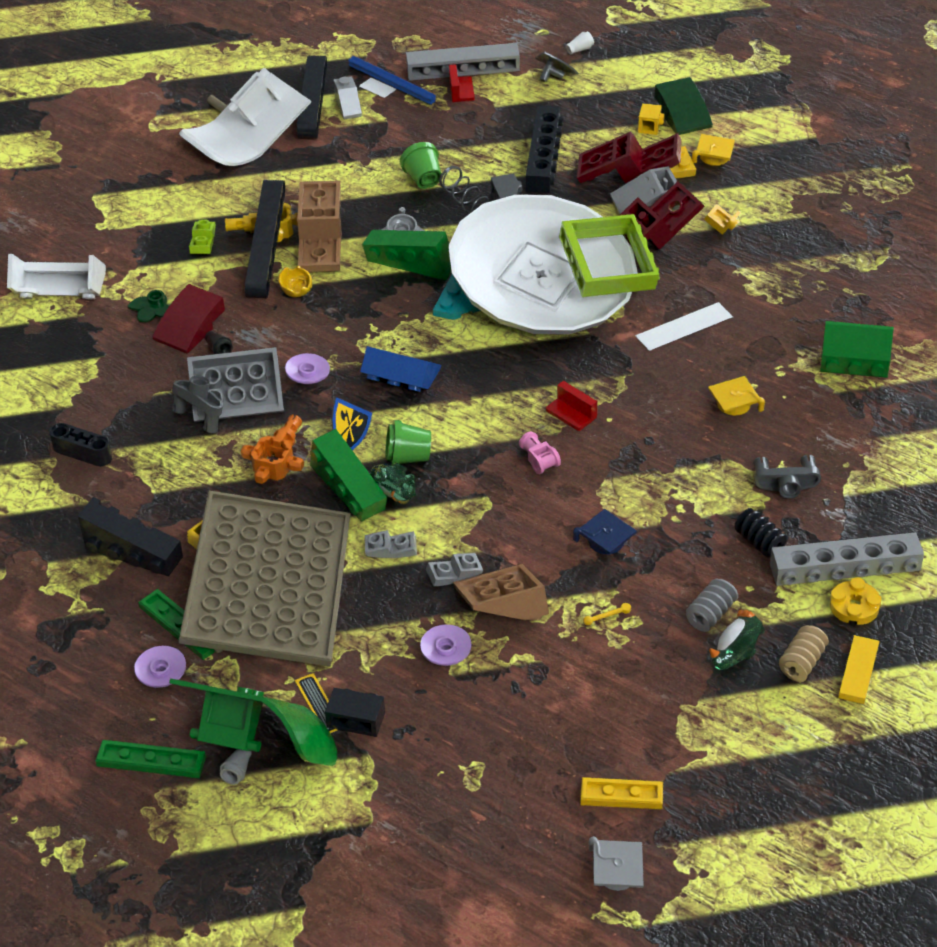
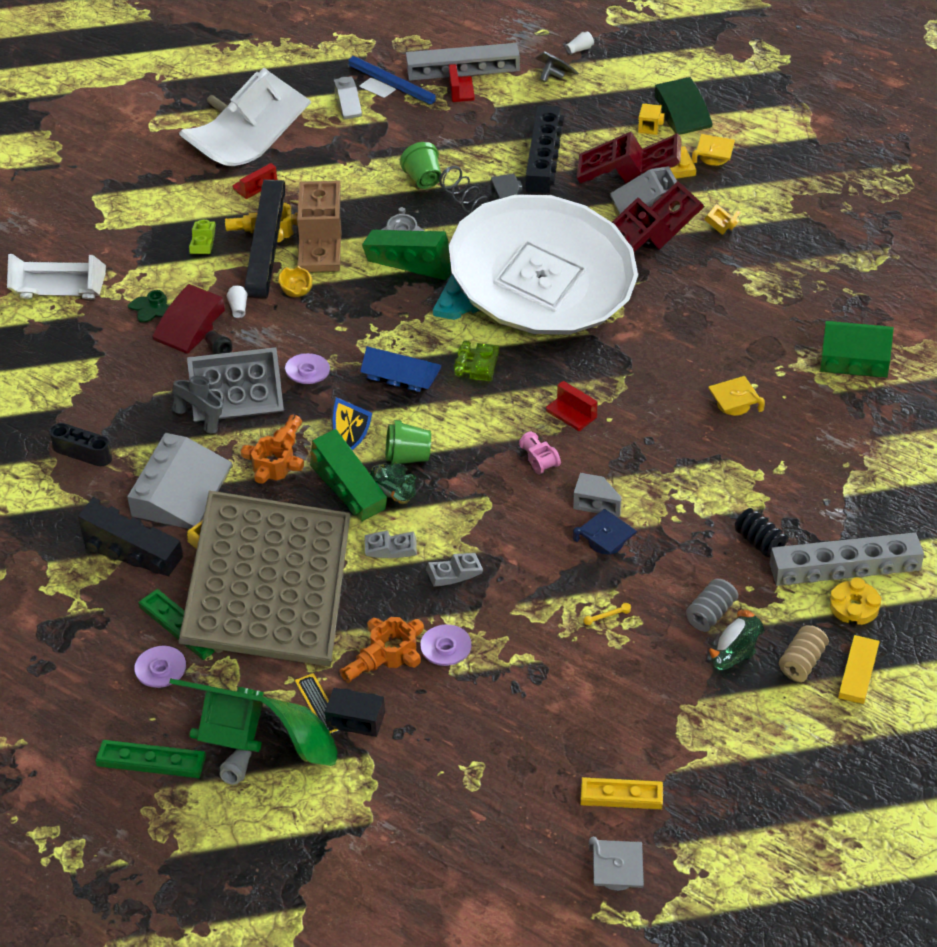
(177, 482): none -> light grey slope
(237, 300): none -> white cone
(253, 182): none -> red panel
(313, 89): black beam -> none
(376, 654): none -> orange piece
(483, 361): none -> clear neon green plate
(506, 592): medium nougat slope -> none
(595, 494): none -> light grey slope
(601, 227): lime window -> none
(684, 326): white sticker -> none
(787, 479): dark grey connector -> none

